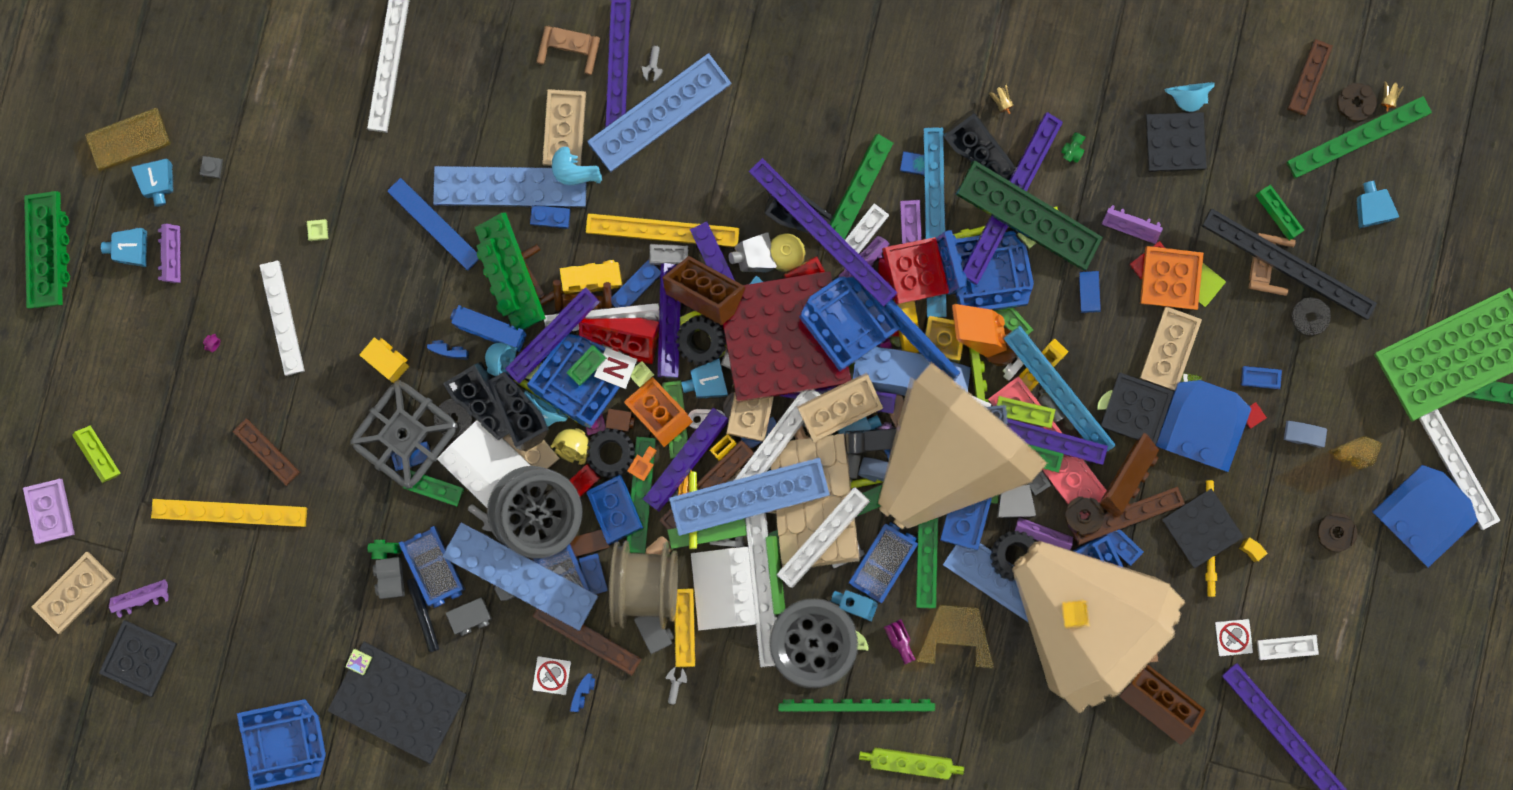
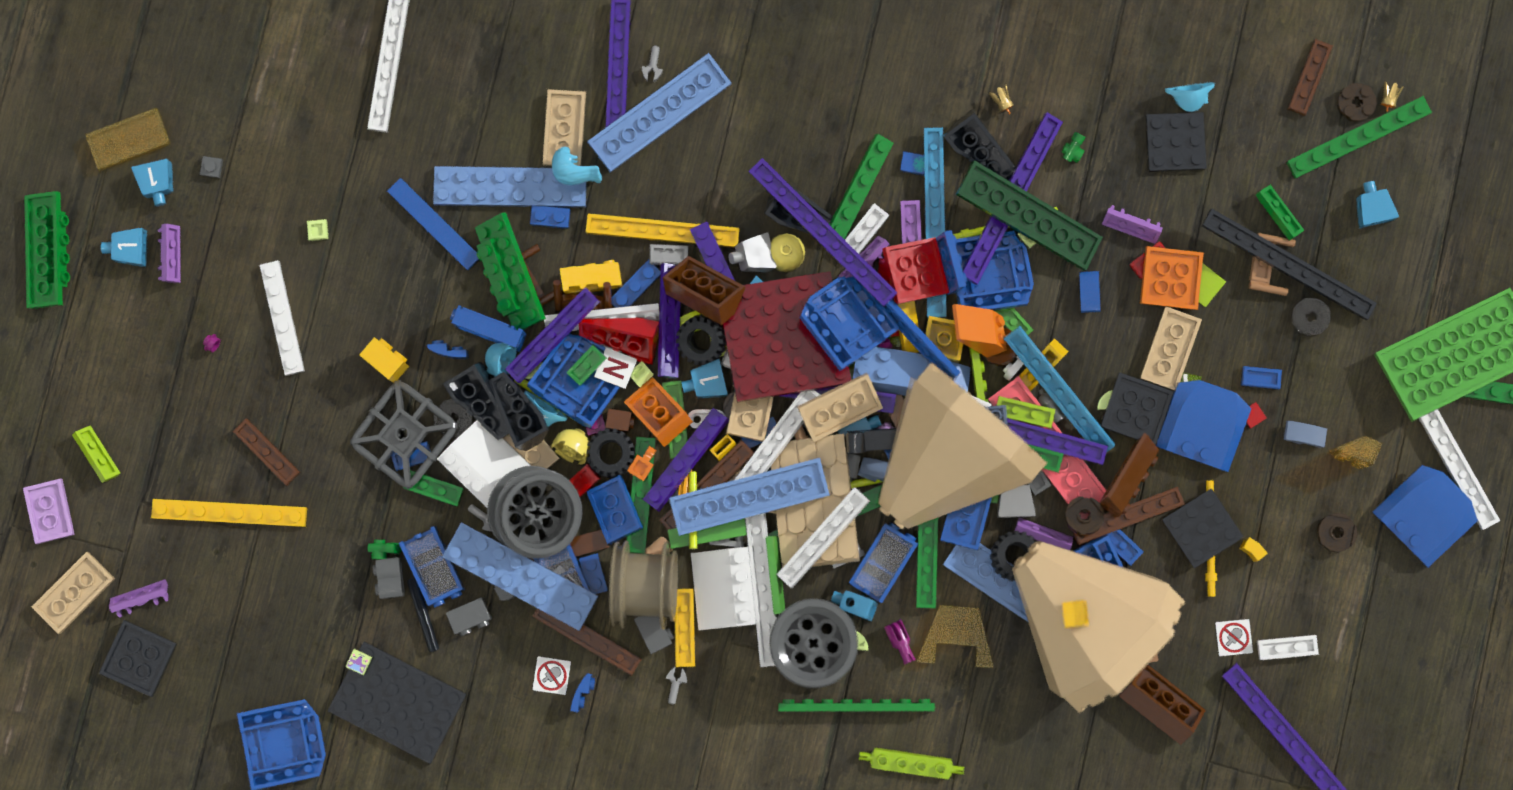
(569, 41): medium nougat plate -> none
(809, 267): red plate -> none

